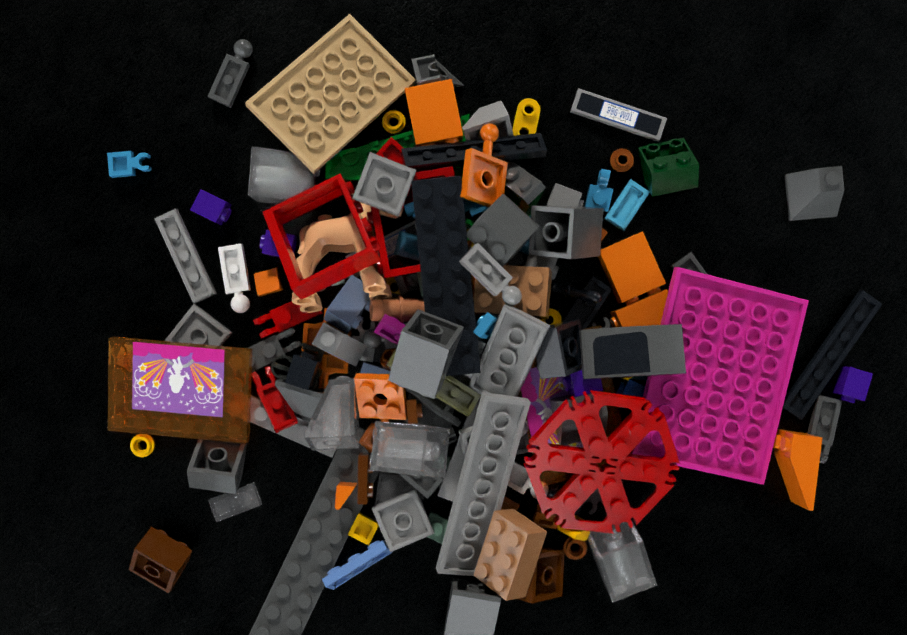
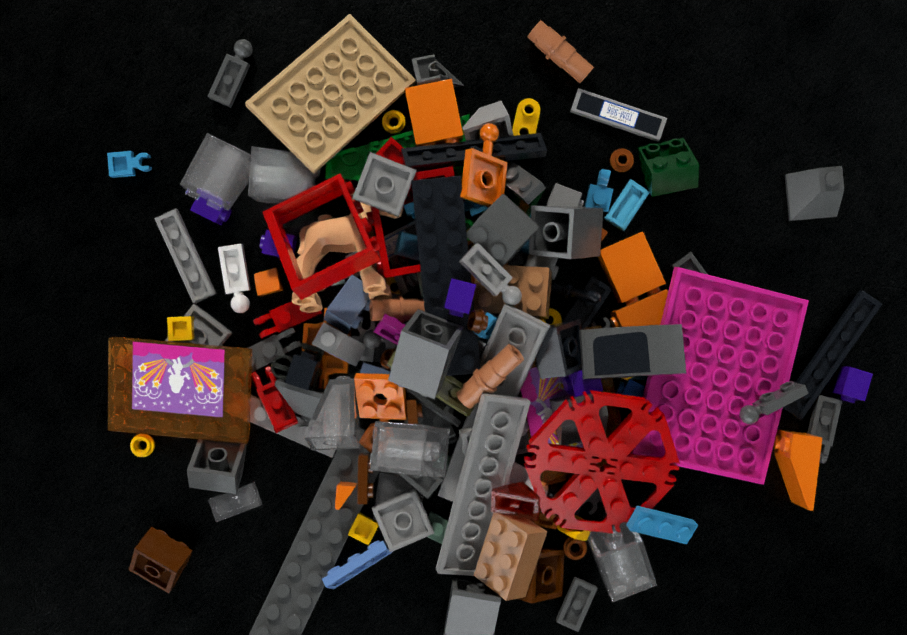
(180, 328): none -> yellow plate
(217, 173): none -> clear slope
(459, 297): none -> dark purple brick
(477, 321): none -> reddish brown plate
(489, 376): none -> nougat piece
(516, 501): none -> clear red slope
(559, 51): none -> nougat piece
(576, 604): none -> dark grey plate
(661, 525): none -> dark azure plate
(772, 401): none -> dark grey plate

